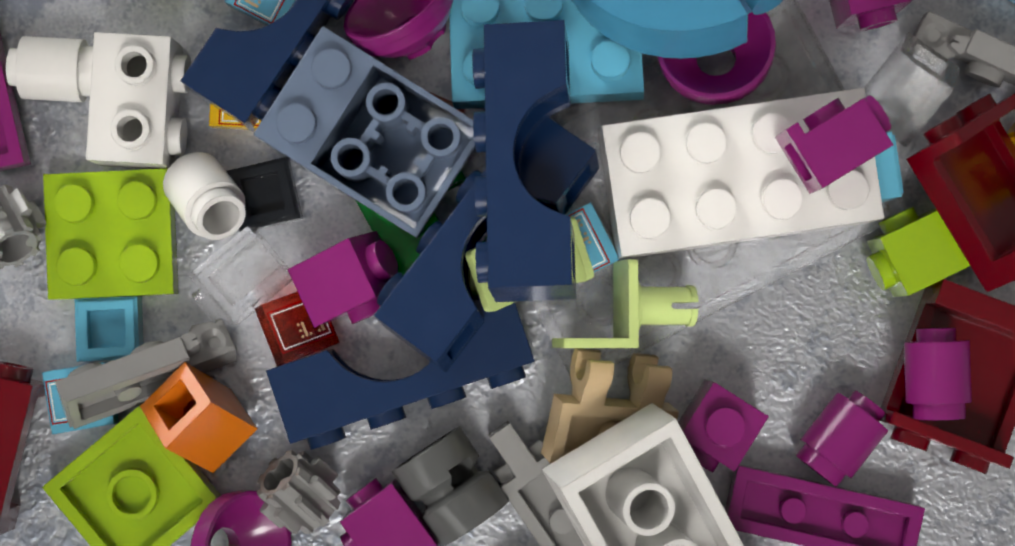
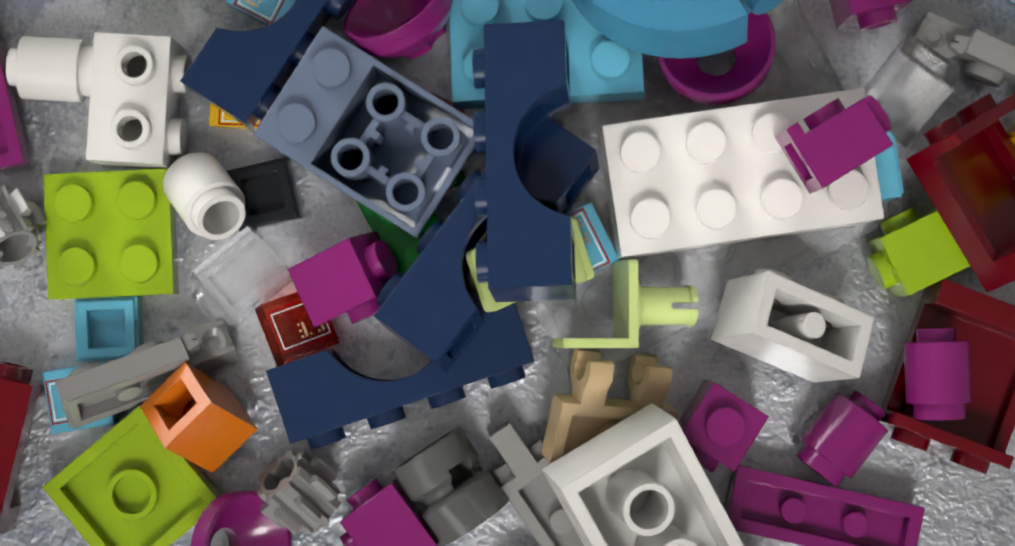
(793, 327): none -> white brick

